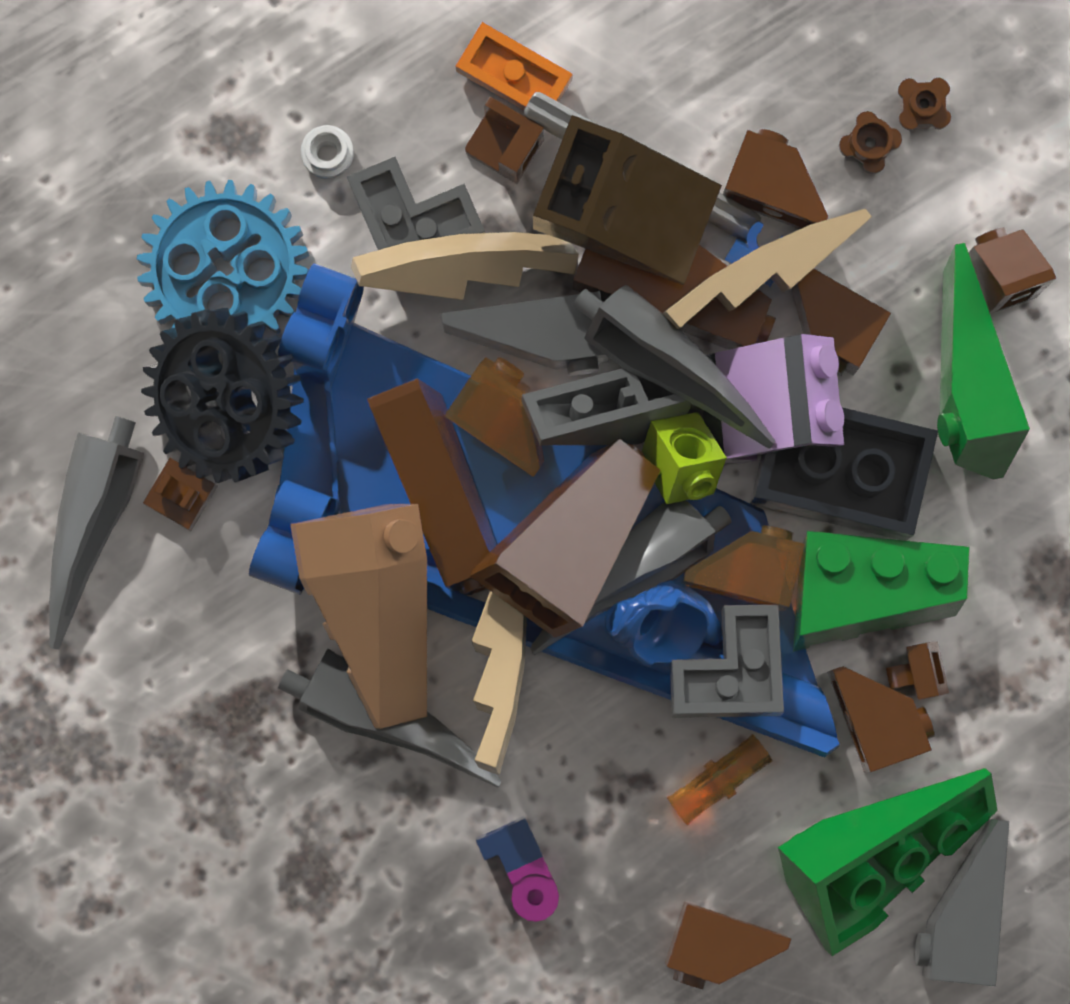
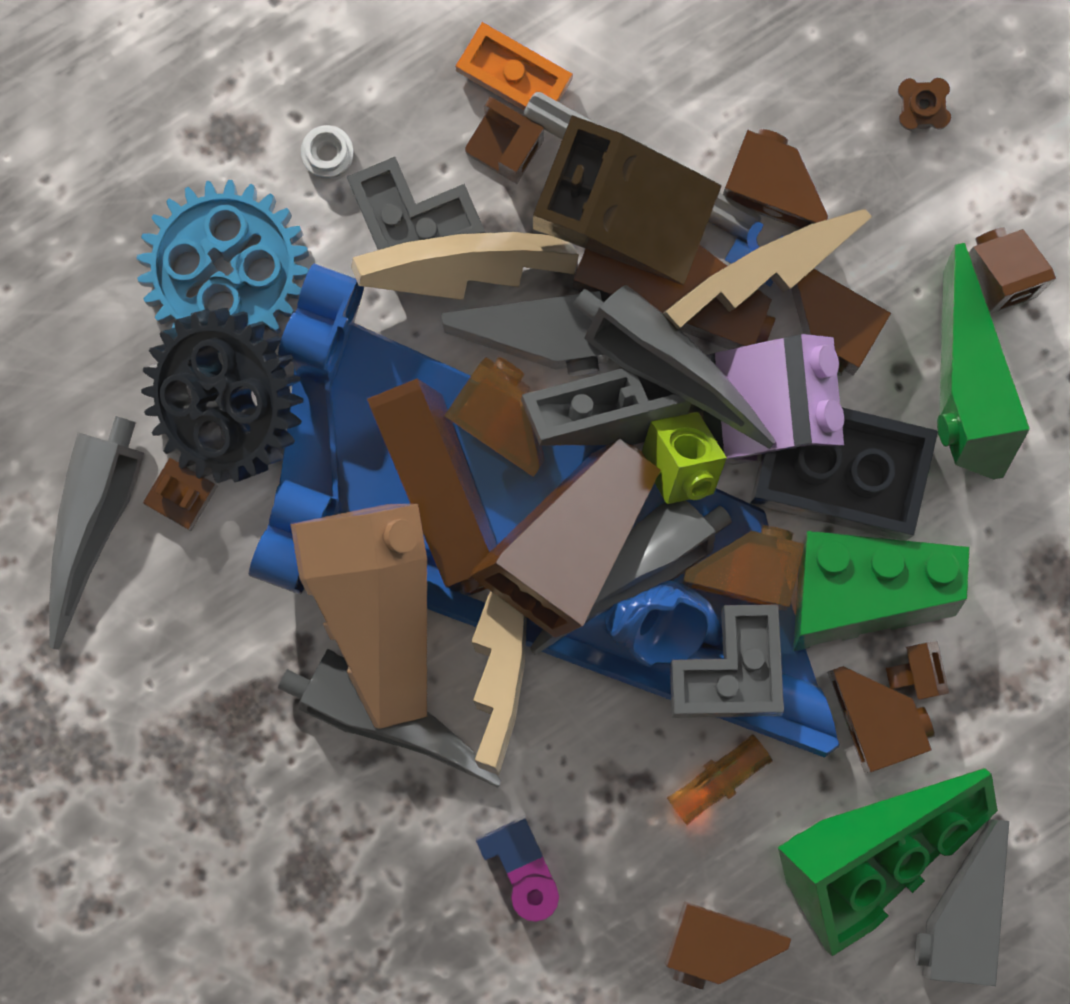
(870, 127): reddish brown plate -> none

